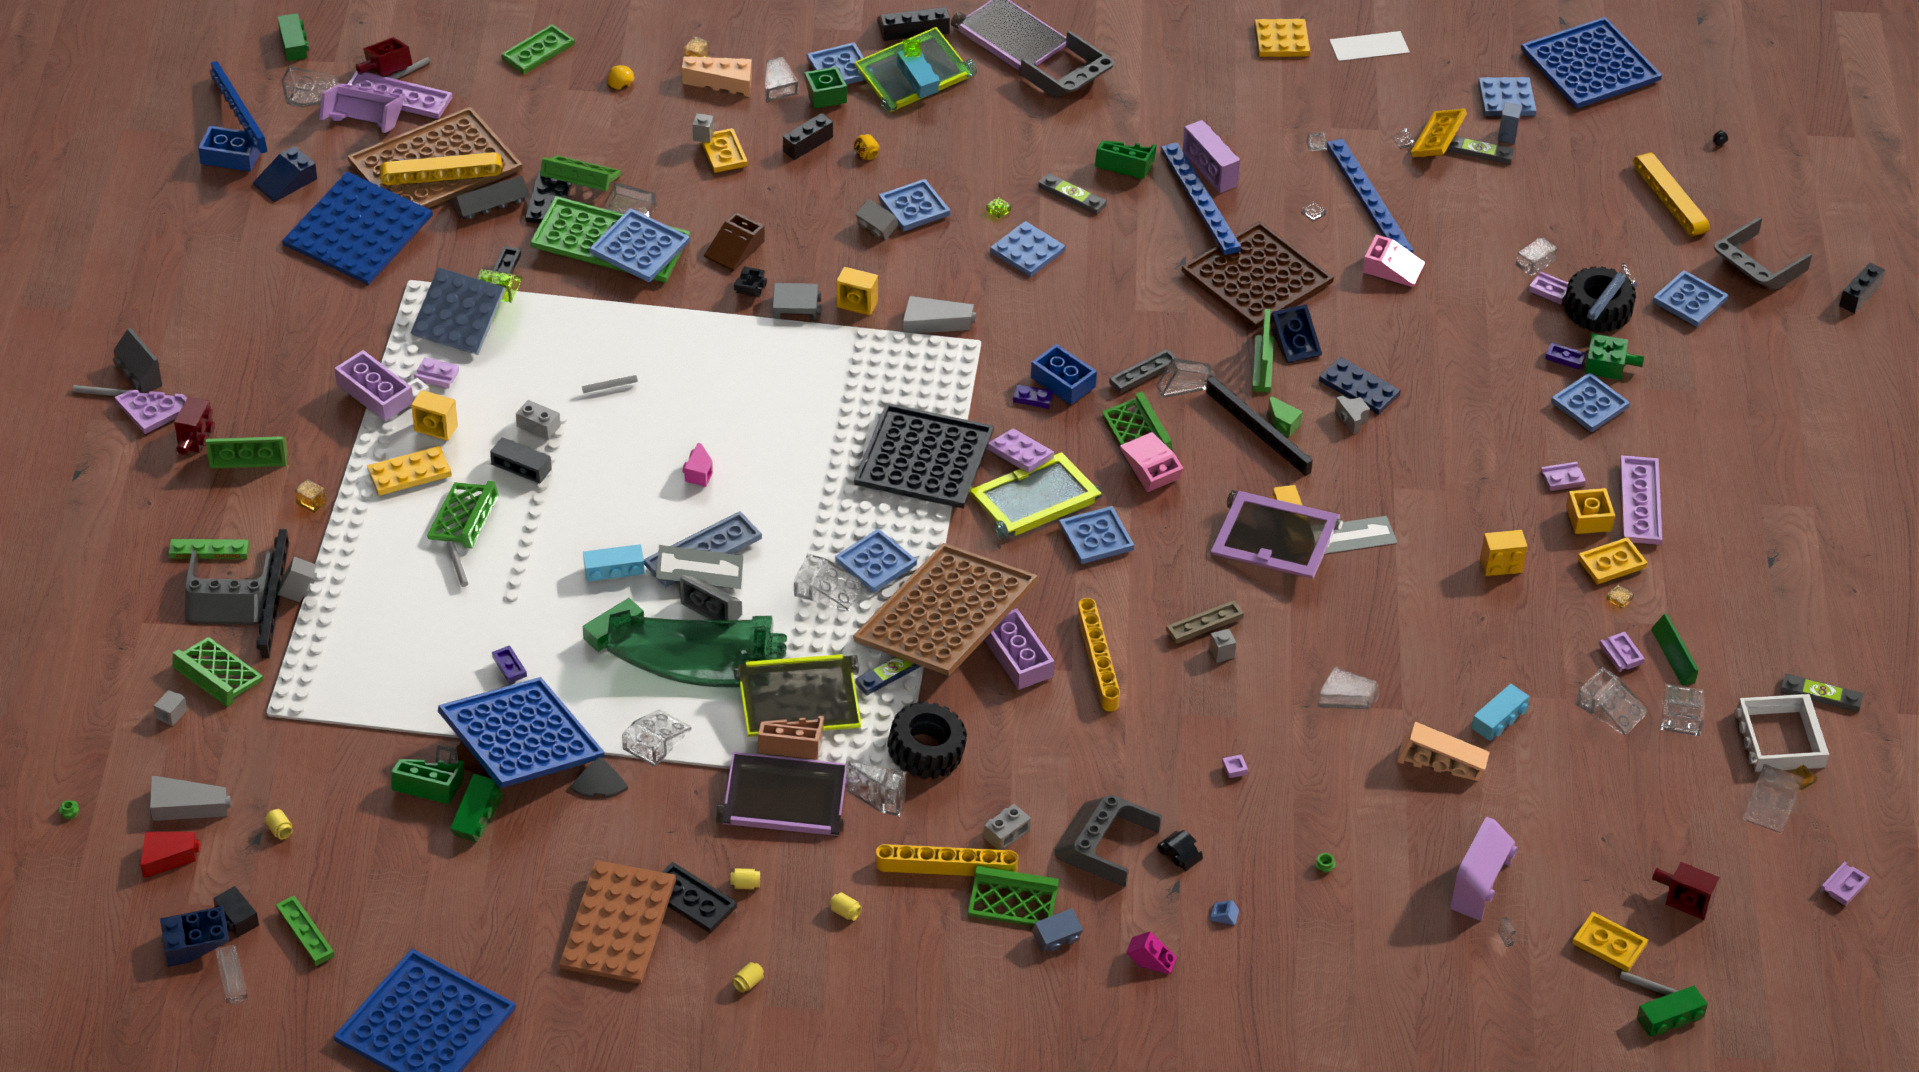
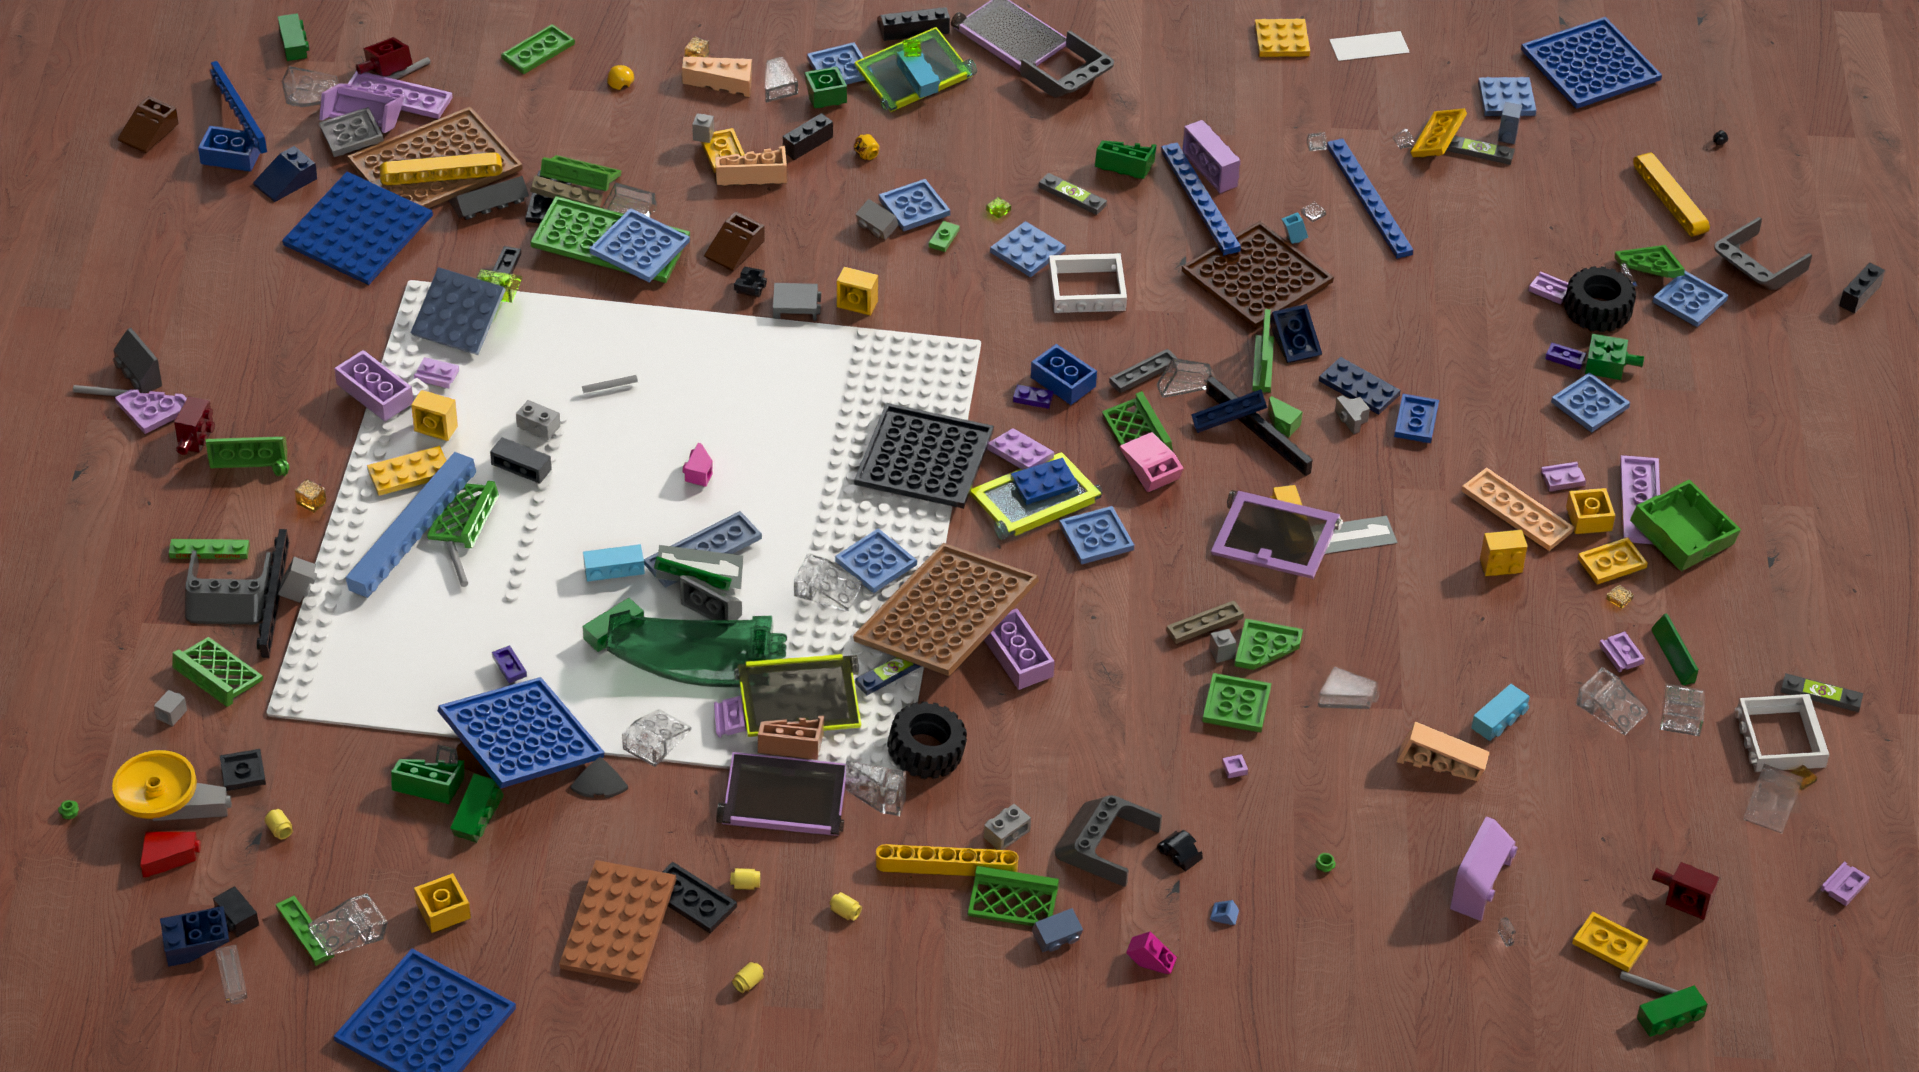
(149, 124): none -> reddish brown slope
(154, 784): none -> yellow dish
(242, 769): none -> black plate
(280, 467): none -> bright green plate
(349, 925): none -> clear slope
(351, 132): none -> light grey plate
(410, 525): none -> medium blue brick
(442, 903): none -> yellow brick
(552, 188): none -> dark tan plate
(681, 569): none -> green slope
(729, 716): none -> lavender plate
(752, 168): none -> light nougat wedge
(935, 315): light grey slope -> none
(944, 236): none -> bright green plate
(1044, 481): none -> blue plate
(1083, 264): none -> white window
(1098, 654): yellow beam -> none
(1229, 411): none -> dark blue plate
(1237, 702): none -> bright green plate
(1265, 642): none -> bright green plate
(1294, 228): none -> medium azure brick
(1392, 262): bright pink slope -> none
(1416, 418): none -> blue plate
(1517, 509): none -> light nougat plate
(1536, 256): clear brick -> none
(1606, 296): sand blue axle -> none
(1653, 260): none -> bright green plate
(1685, 525): none -> bright green tile

